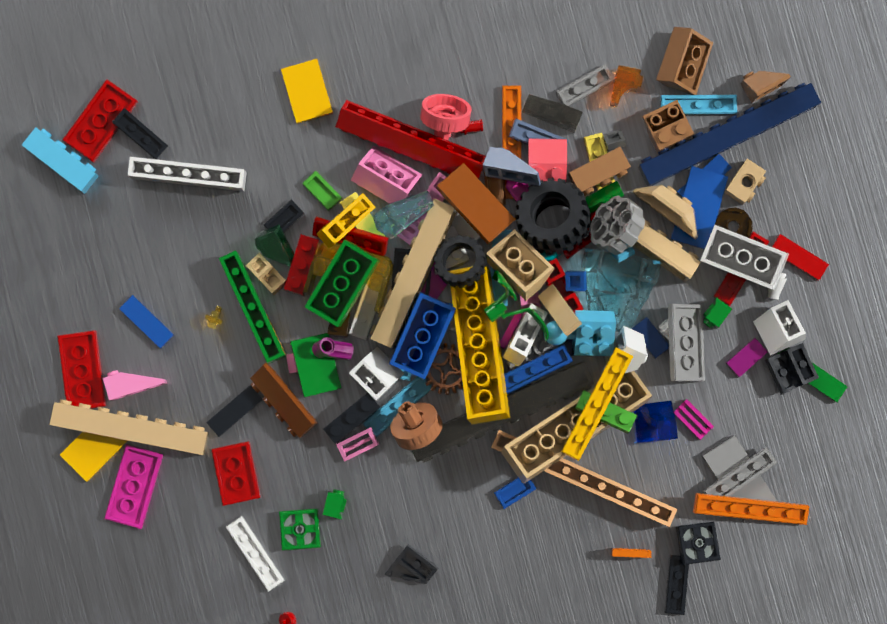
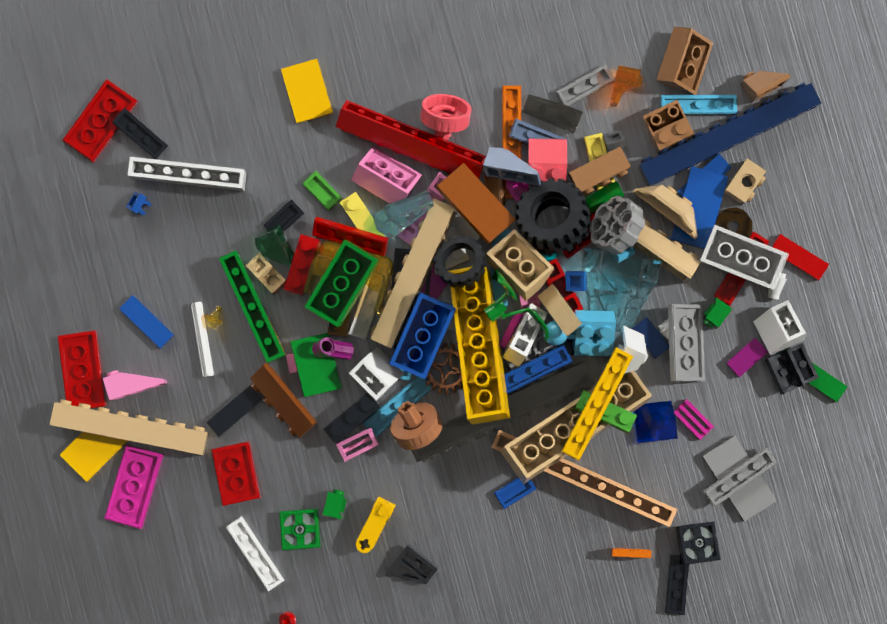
(60, 160): medium azure brick -> none
(136, 202): none -> blue tile
(202, 339): none -> white axle
(345, 220): yellow slope -> none
(375, 523): none -> yellow piece
(474, 126): red pin -> none
(751, 508): orange tile -> none

